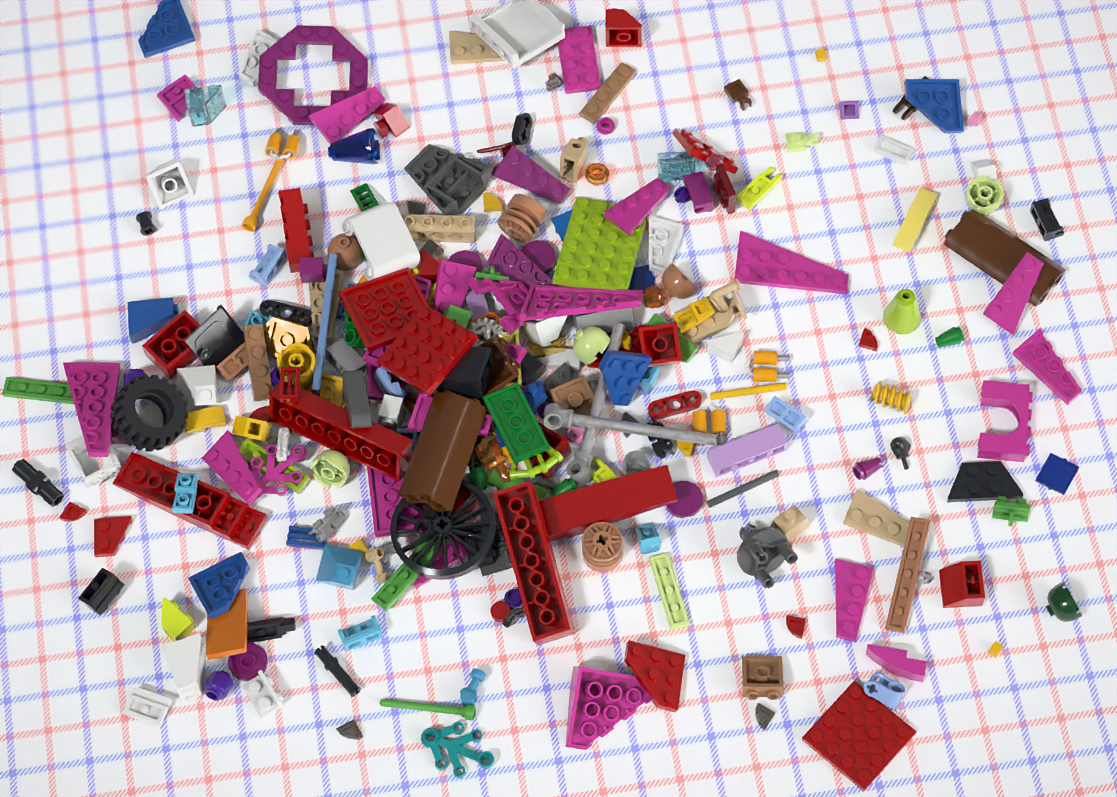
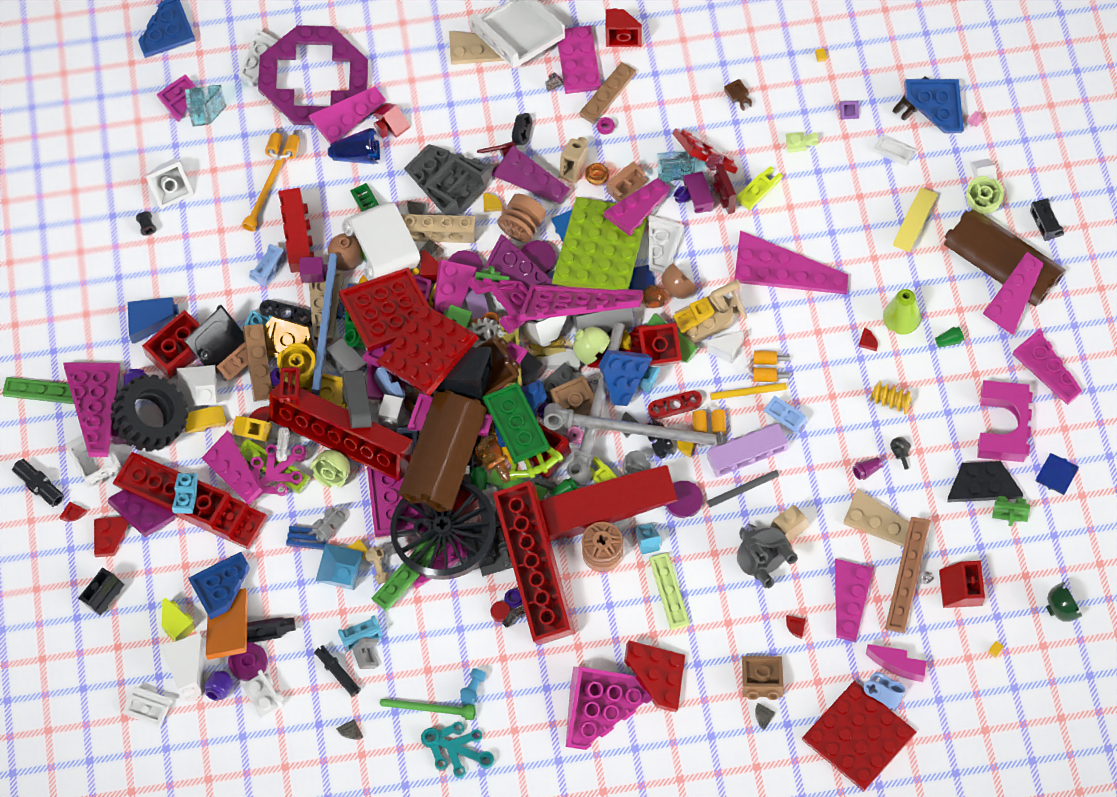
(140, 513): none -> magenta wing
(364, 653): none -> light grey bracket
(626, 182): none -> nougat hinge

